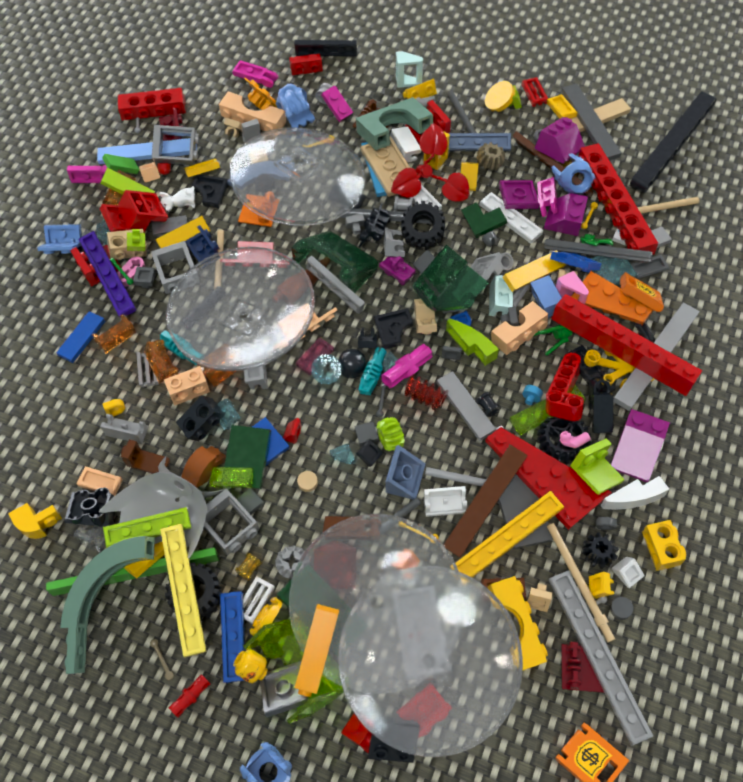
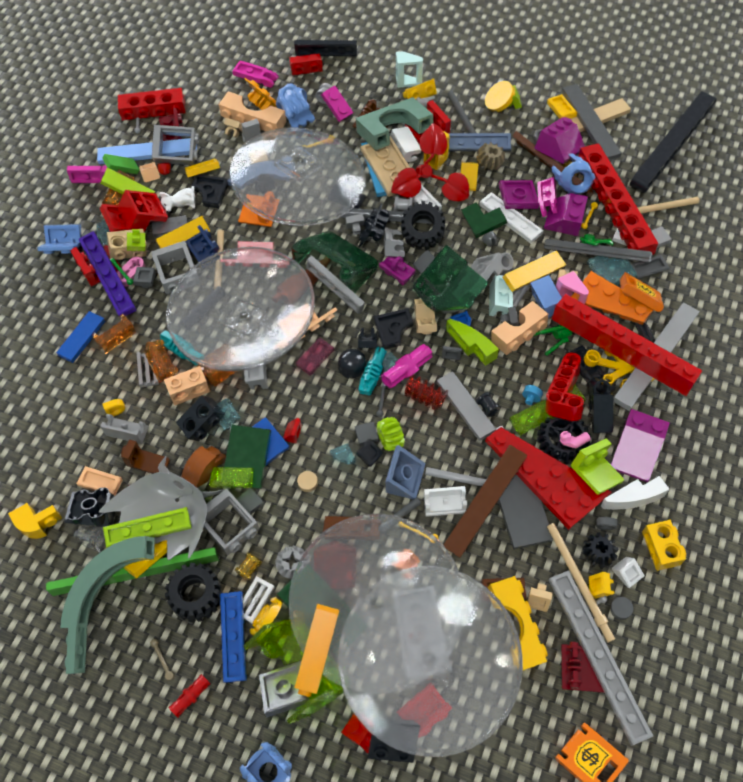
(183, 591): light yellow tile -> none
(250, 666): yellow head -> none
(318, 372): clear light blue gear -> none
(509, 535): yellow tile -> none
(532, 94): red tile -> none
(576, 260): blue wing -> none

